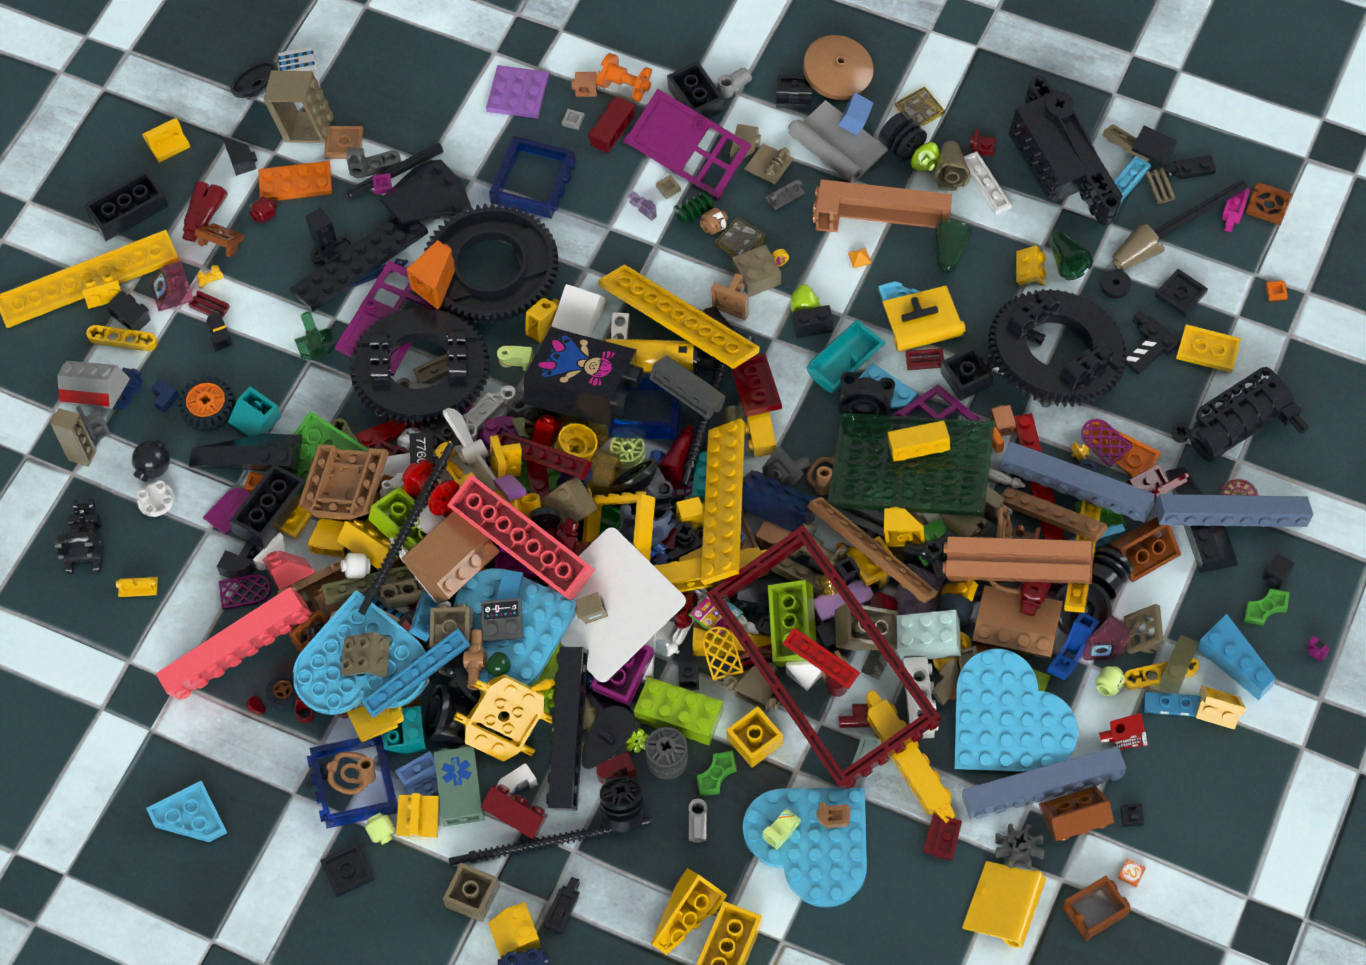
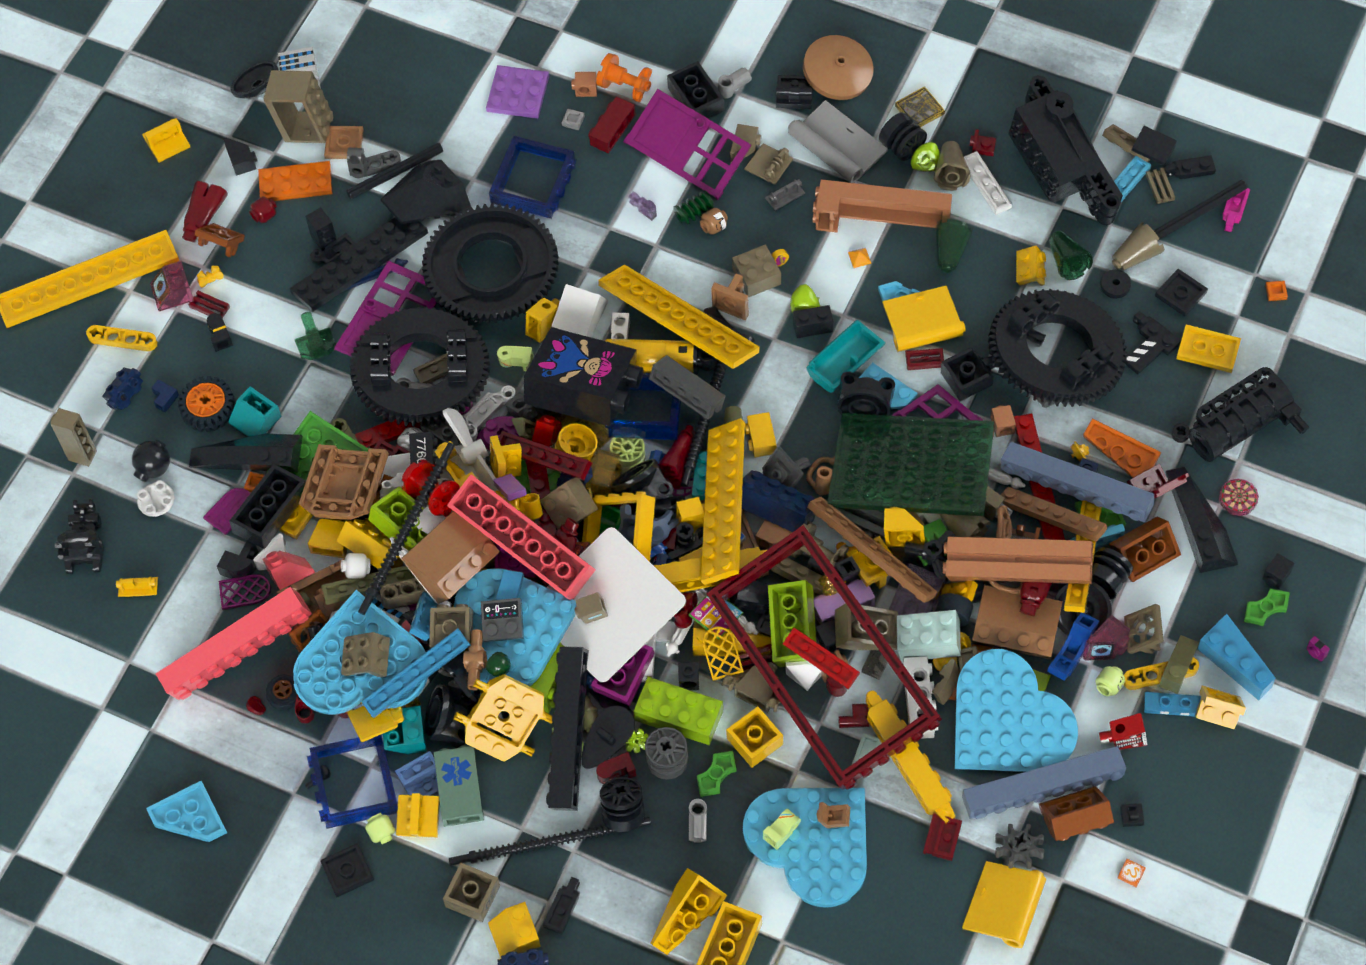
(90, 384): light grey slope -> none
(95, 425): dark grey panel -> none
(101, 289): yellow bracket -> none
(126, 205): black brick -> none
(128, 311): black brick -> none
(365, 767): medium nougat piece -> none
(382, 183): magenta plate -> none
(432, 273): orange slope -> none
(514, 810): dark red brick -> none
(519, 779): white leg -> none
(543, 685): yellow piece -> none
(545, 517): black piece -> none
(668, 187): dark tan plate -> none
(740, 238): tile -> none
(756, 386): dark red plate -> none
(856, 114): medium blue panel -> none
(884, 601): dark red brick -> none
(918, 311): black piece -> none
(918, 441): yellow brick -> none
(998, 443): orange tile -> none
(1096, 907): window -> none
(1100, 446): magenta window -> none
(1233, 510): sand blue brick -> none
(1276, 218): dark orange piece -> none

